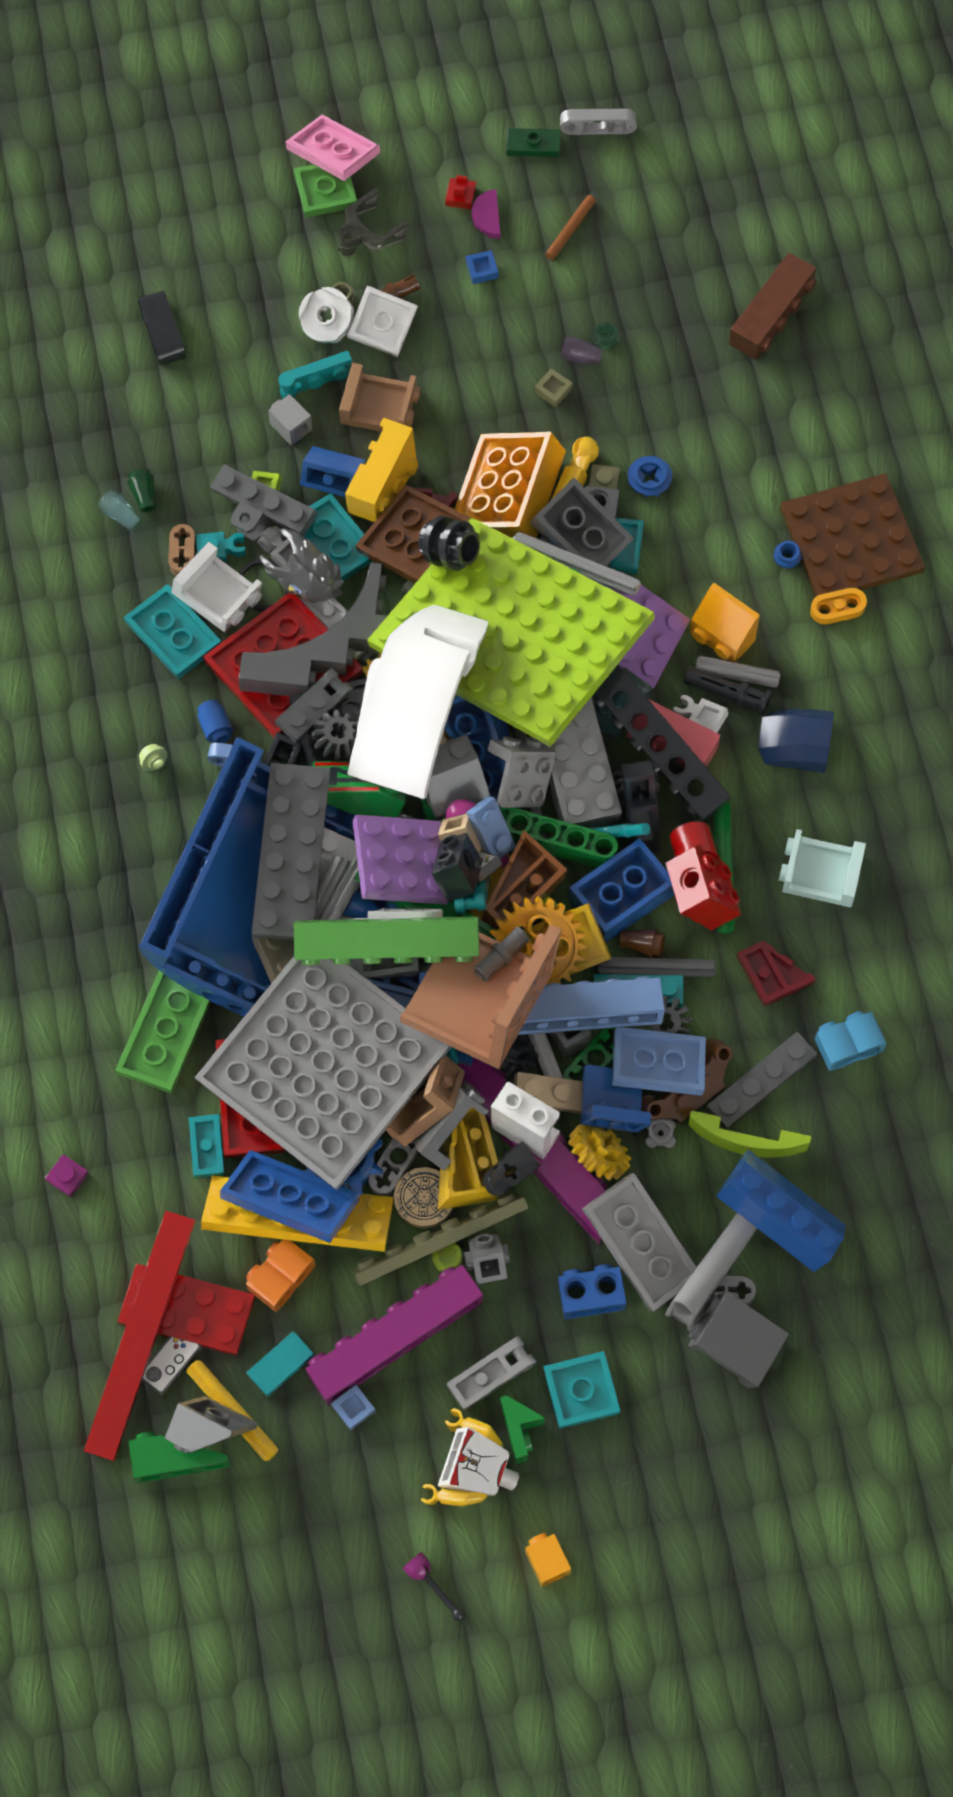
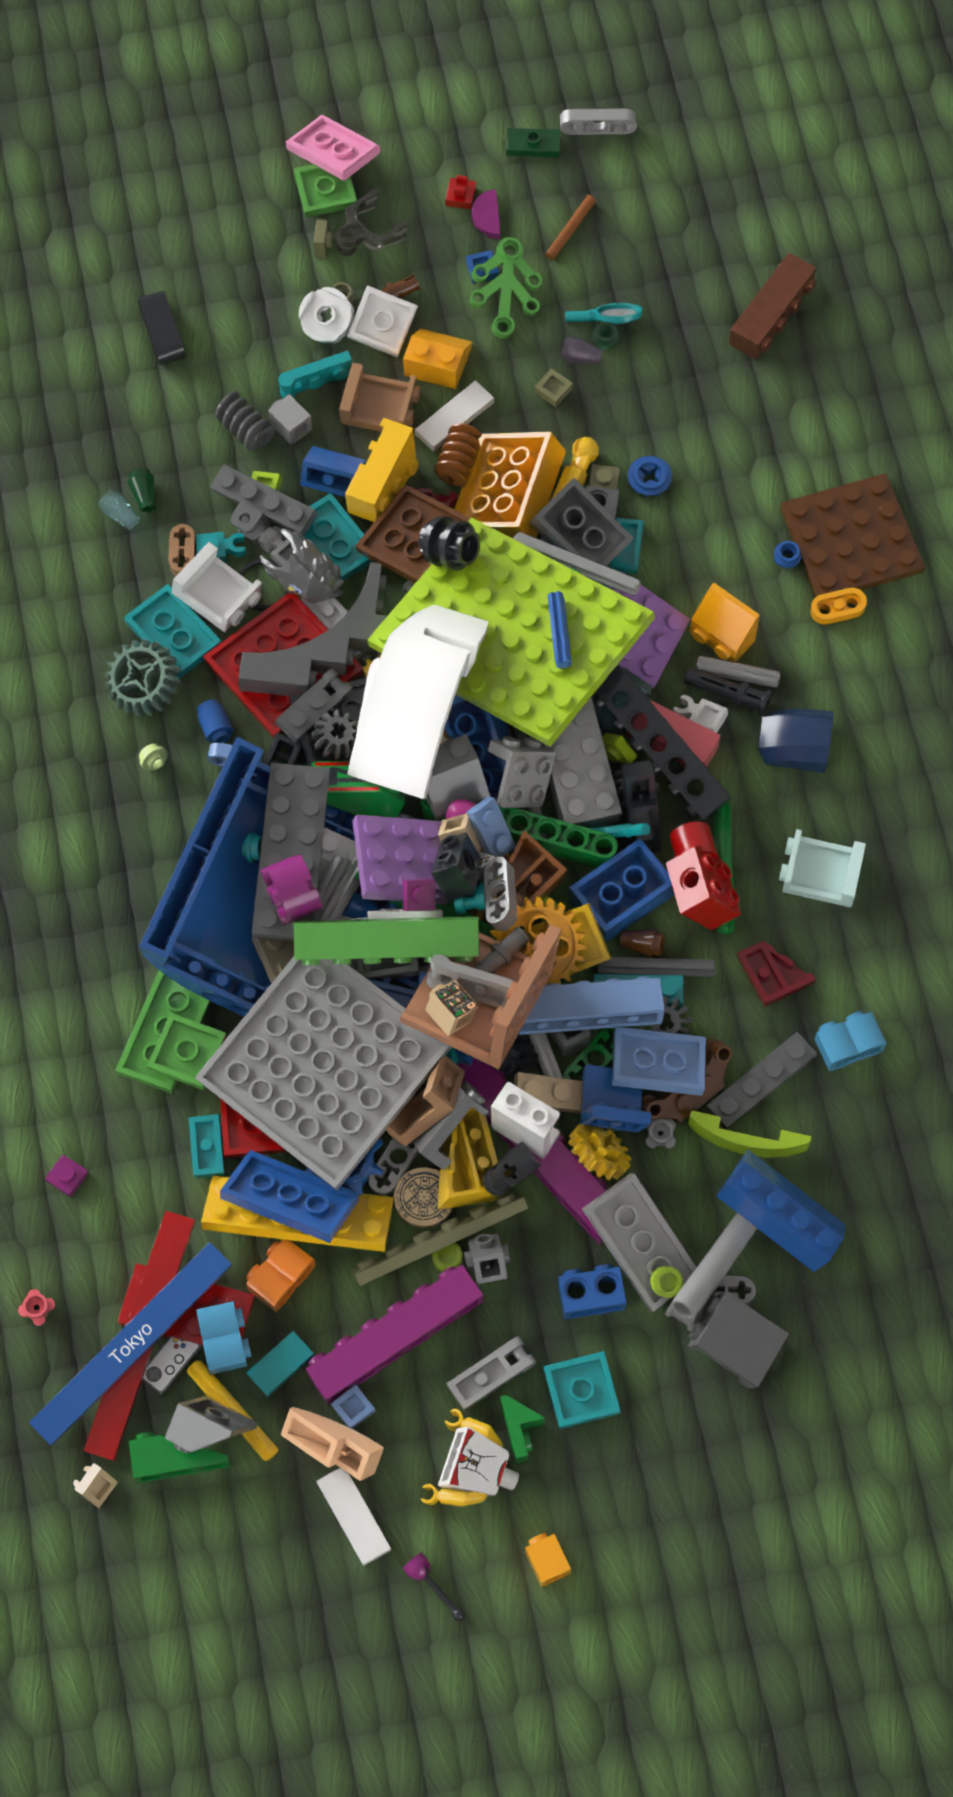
(35, 1298): none -> coral plate
(95, 1485): none -> tan tile
(130, 1344): none -> blue tile
(162, 669): none -> sand green gear
(184, 1049): none -> bright green plate
(222, 1337): none -> dark azure brick
(244, 422): none -> dark grey piece
(252, 847): none -> teal plate
(291, 889): none -> magenta brick
(322, 239): none -> olive plate
(332, 1443): none -> light nougat slope
(353, 1516): none -> white tile
(418, 894): none -> magenta plate
(436, 358): none -> light orange slope
(451, 1007): none -> brick
(458, 454): none -> dark orange piece
(460, 409): none -> white tile
(480, 985): none -> light grey plate
(507, 284): none -> bright green plant
(507, 901): none -> light grey beam
(559, 630): none -> blue axle
(613, 313): none -> teal piece
(618, 749): none -> lime plate
(666, 1281): none -> lime tile

